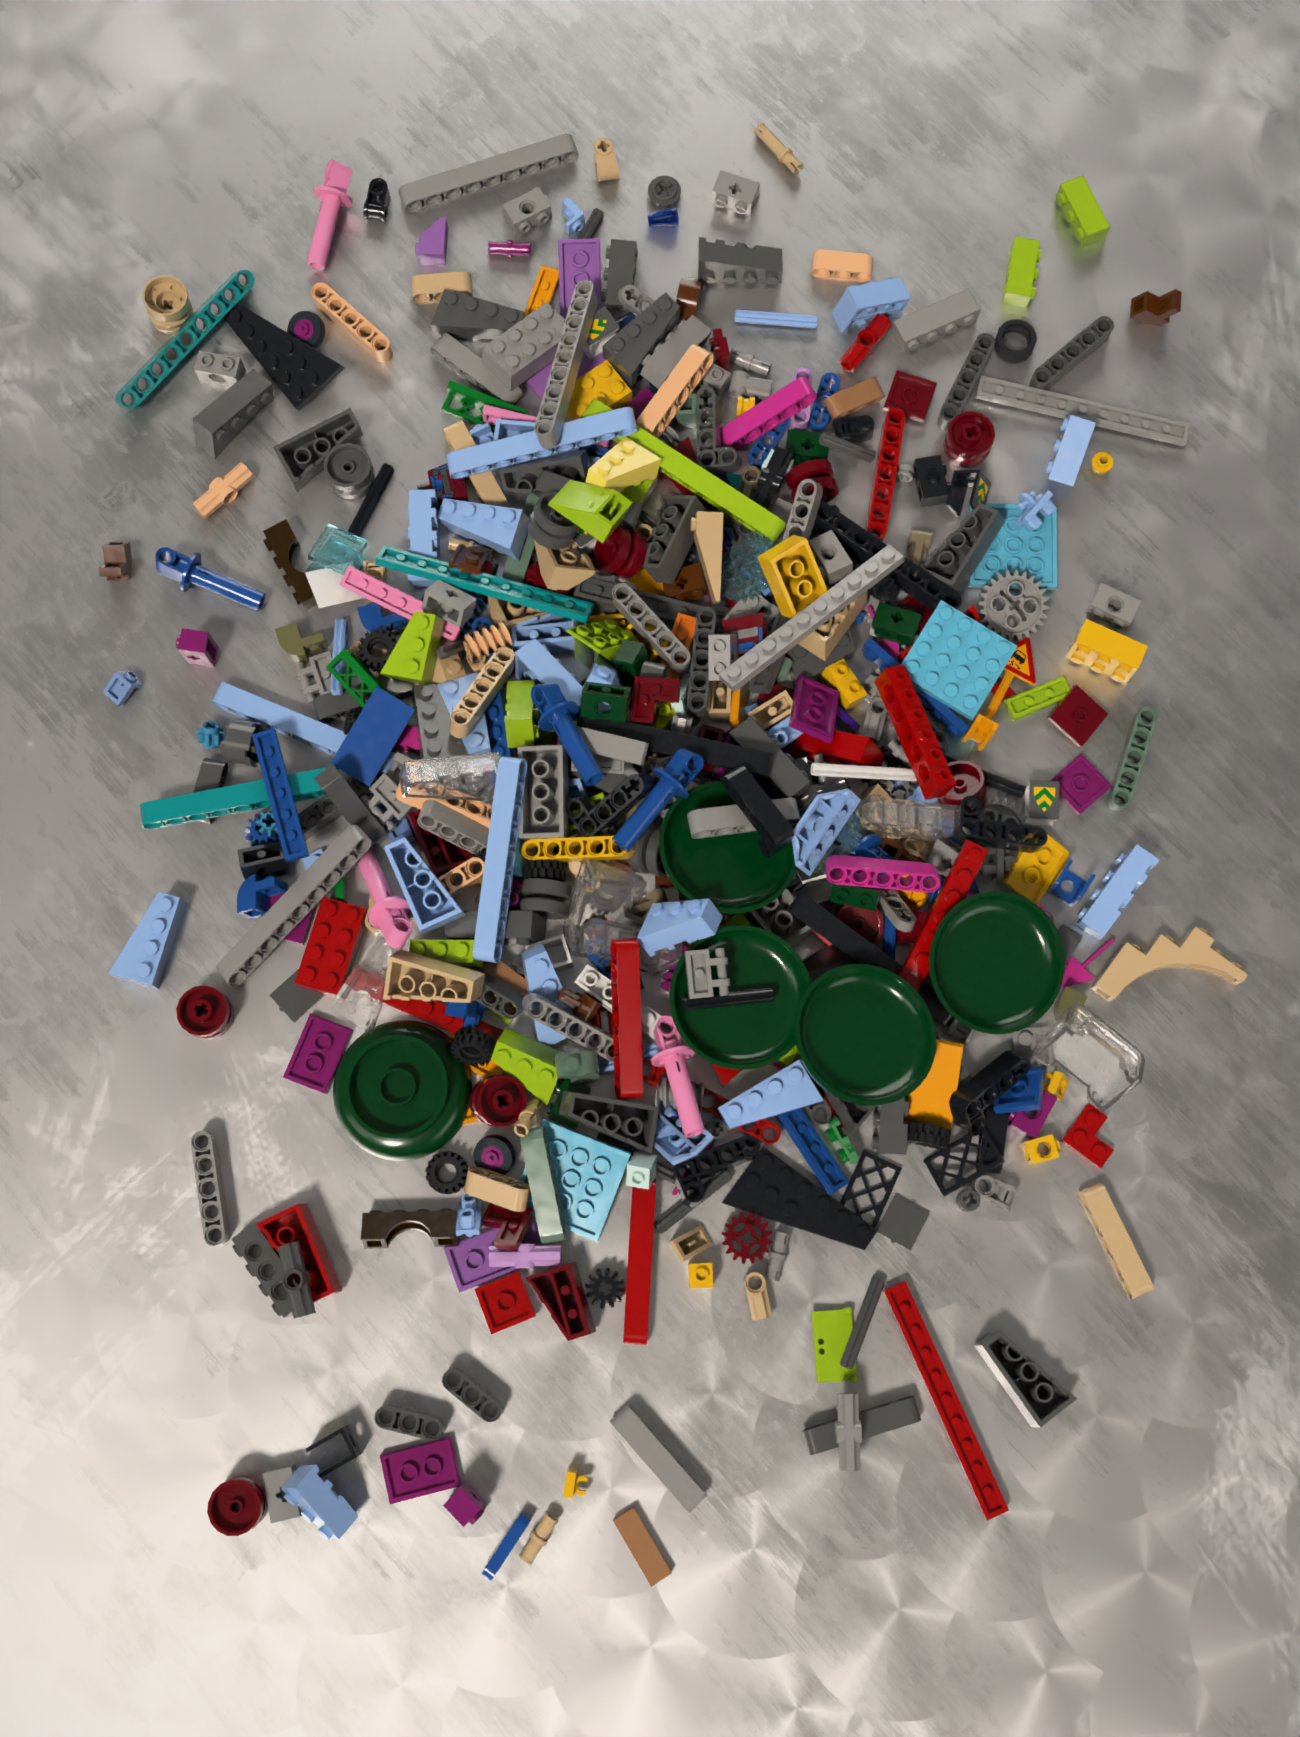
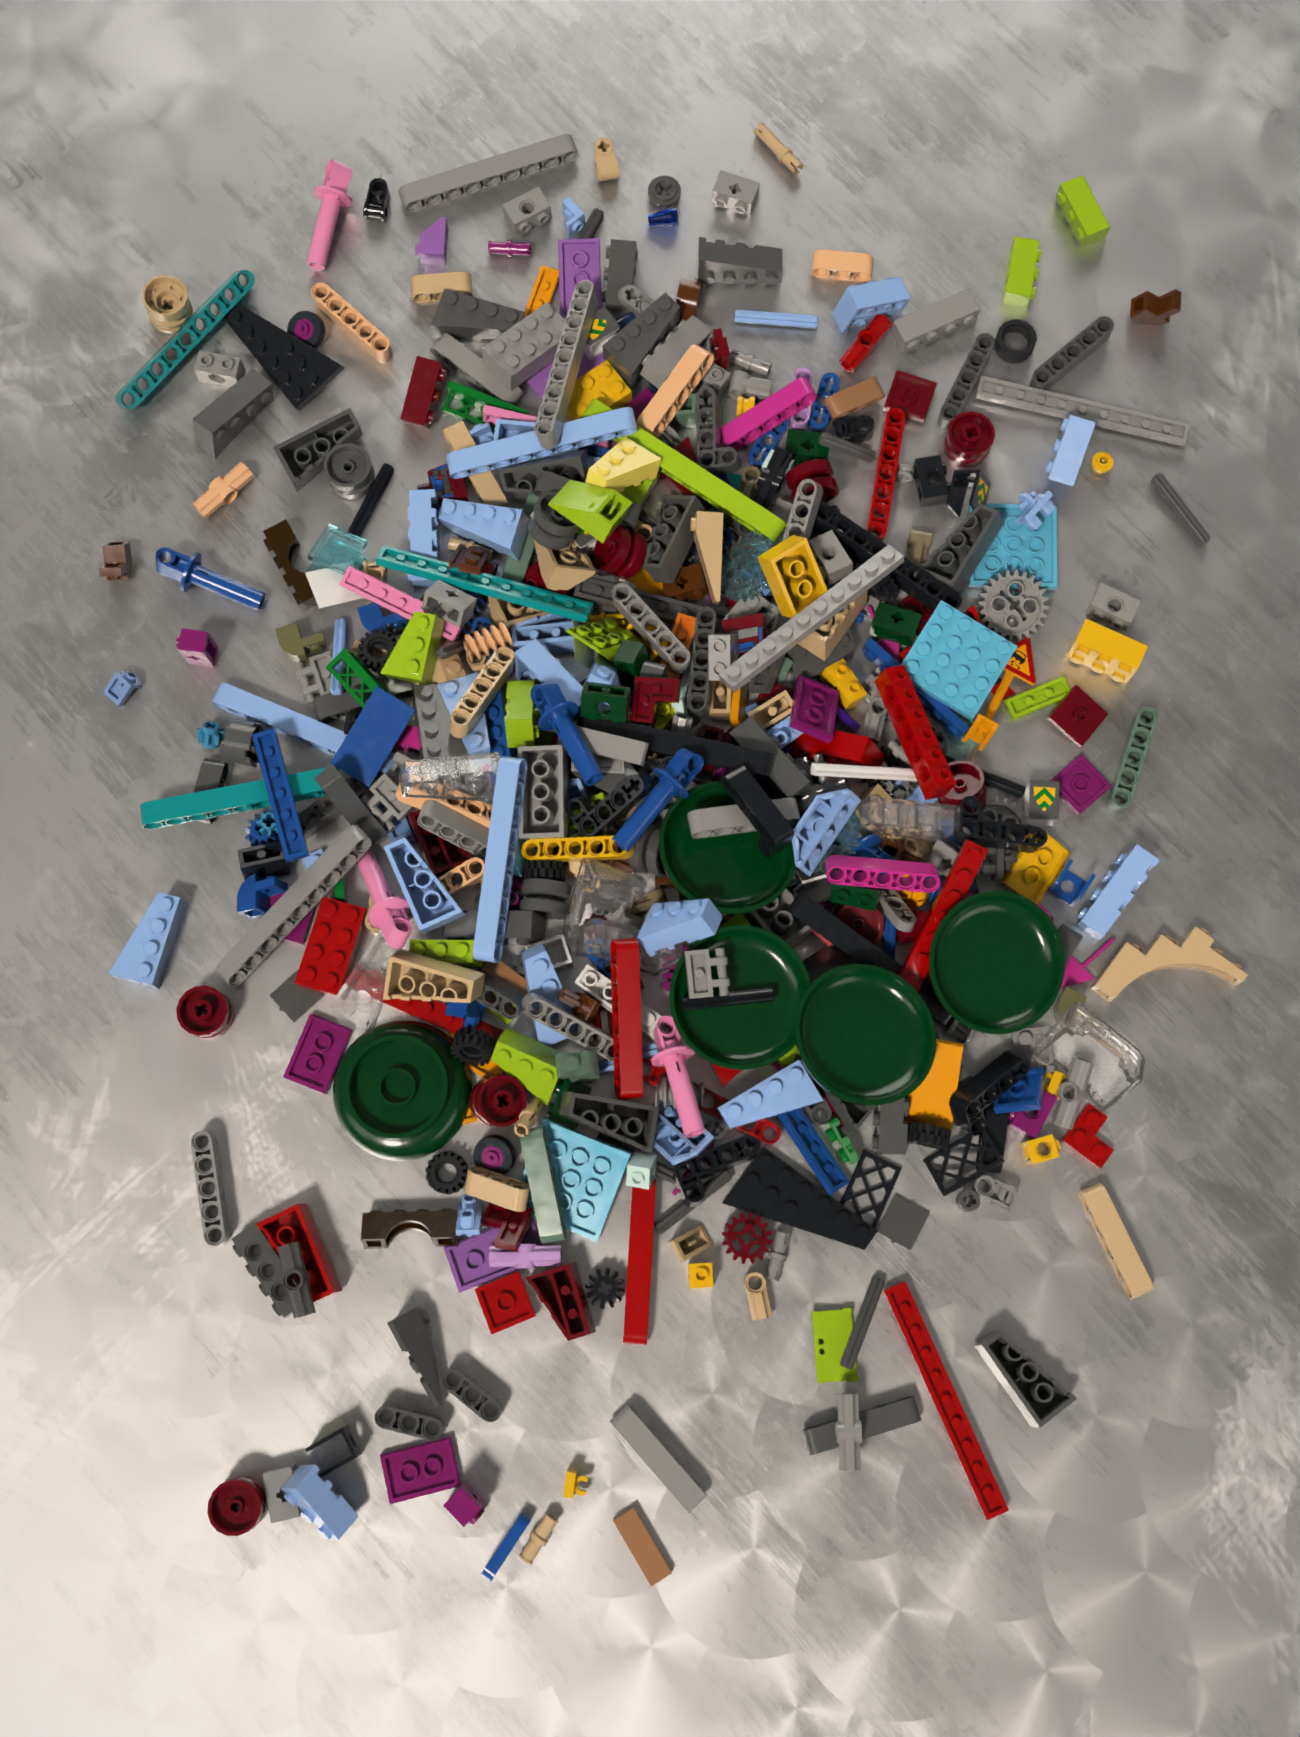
(414, 1336): none -> dark grey wedge
(424, 392): none -> dark red wedge
(1067, 1106): none -> light grey piece
(1180, 509): none -> dark grey axle

